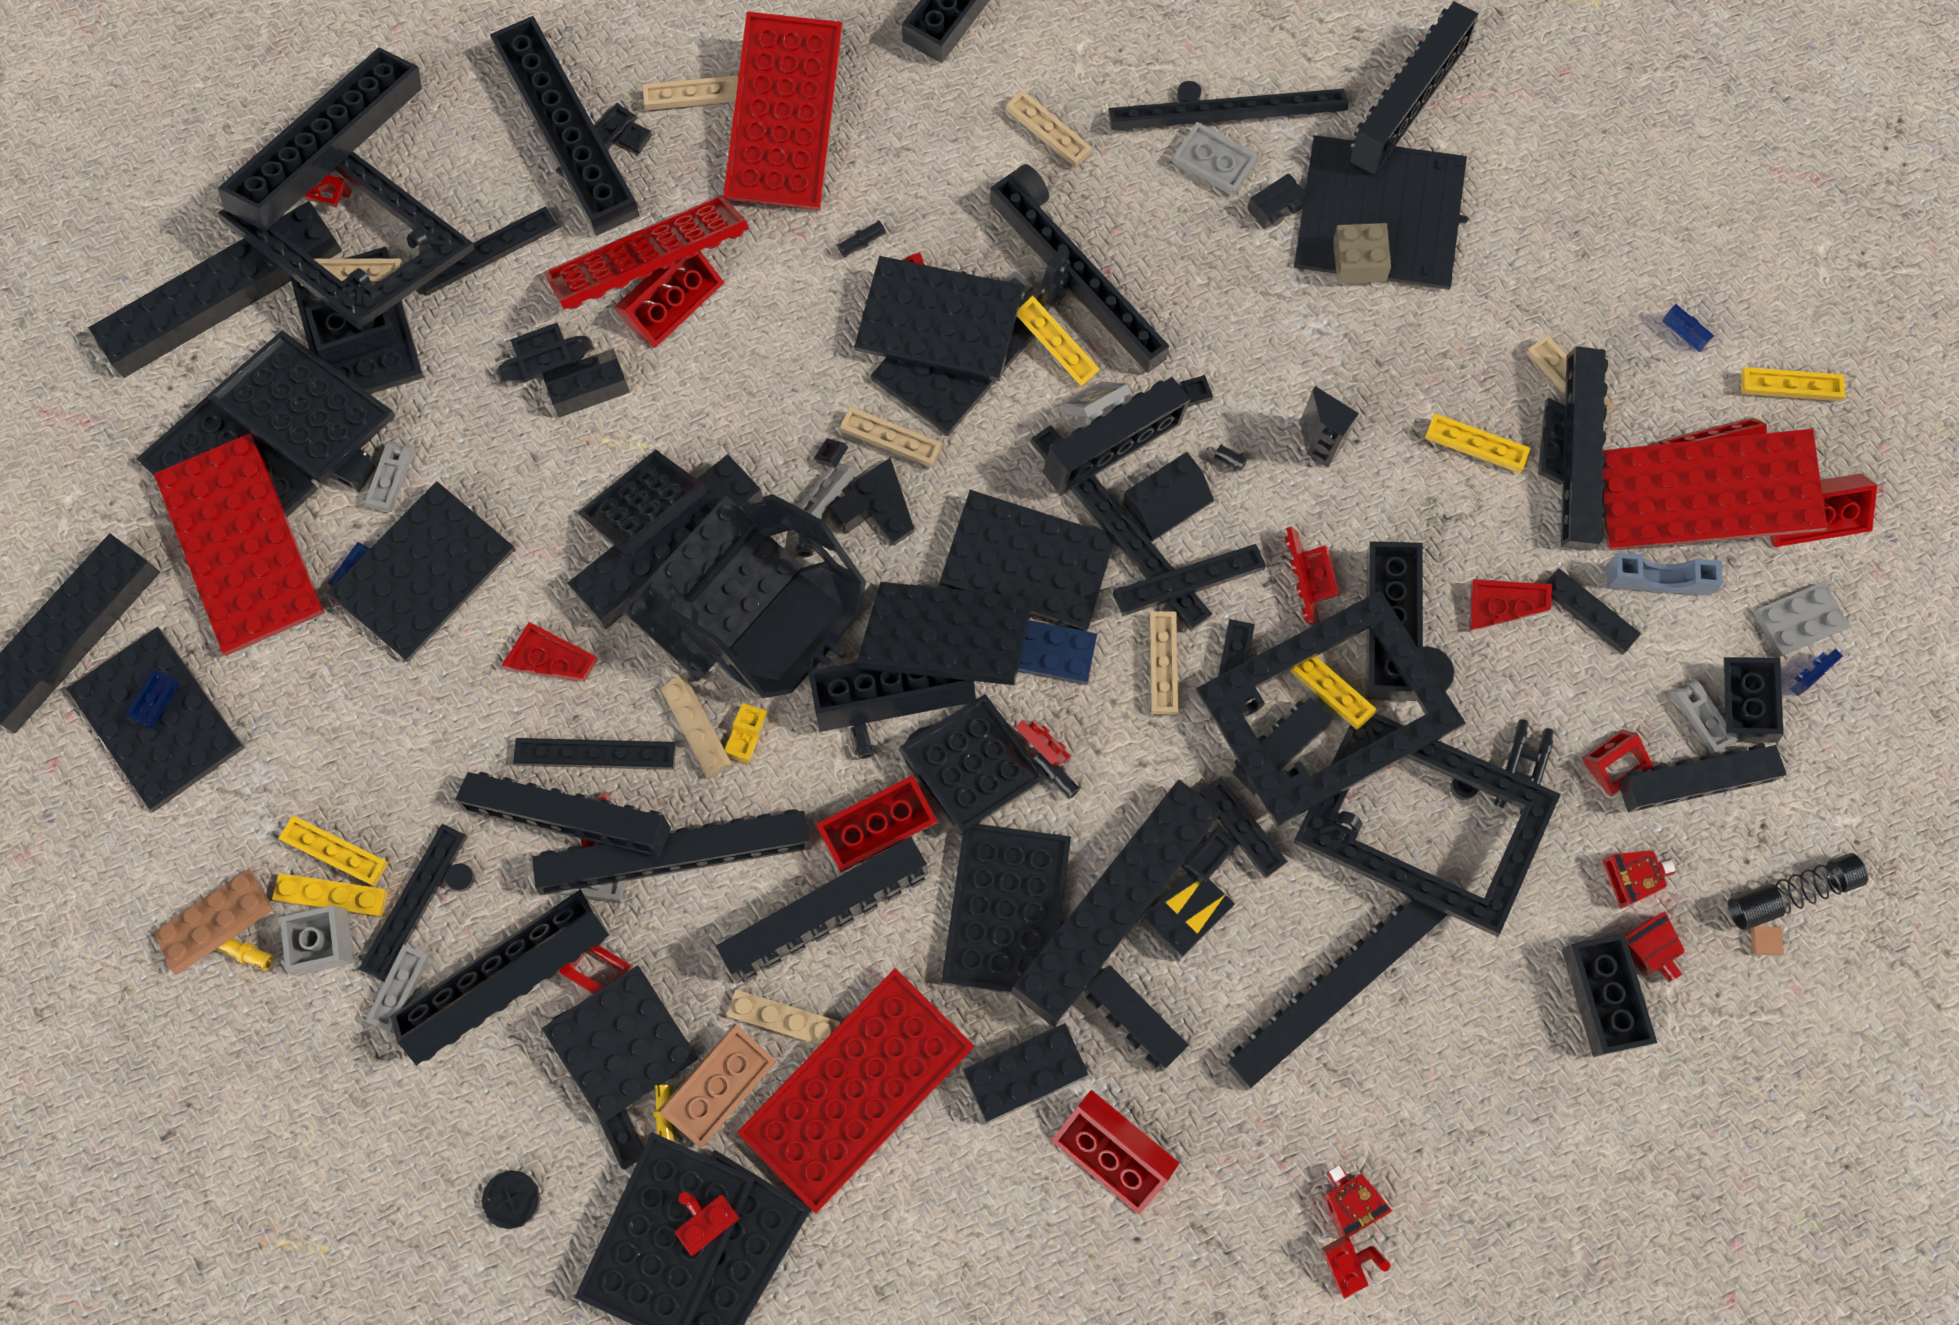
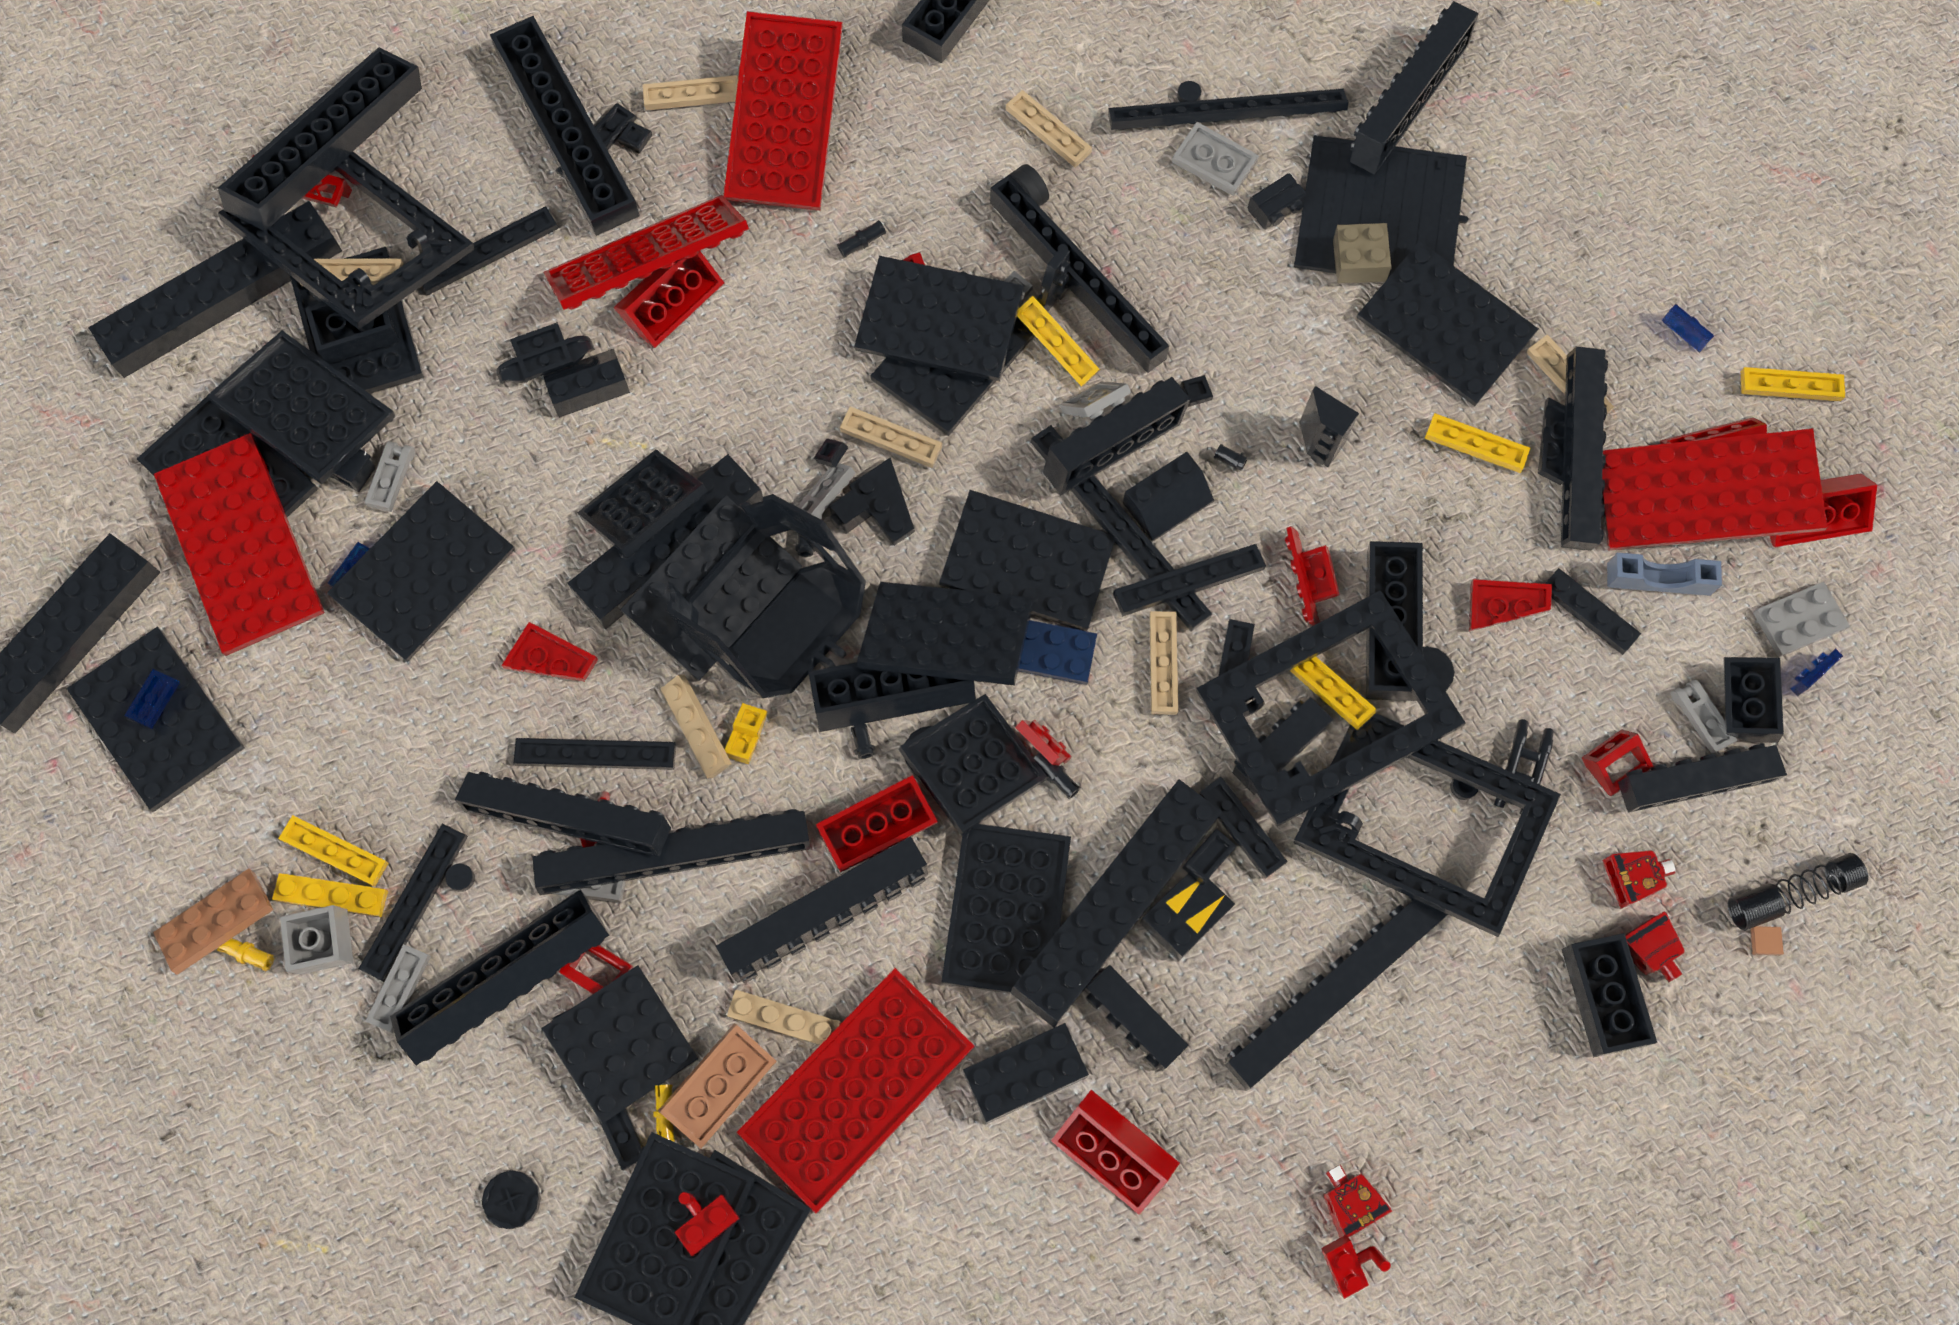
(1447, 323): none -> black plate

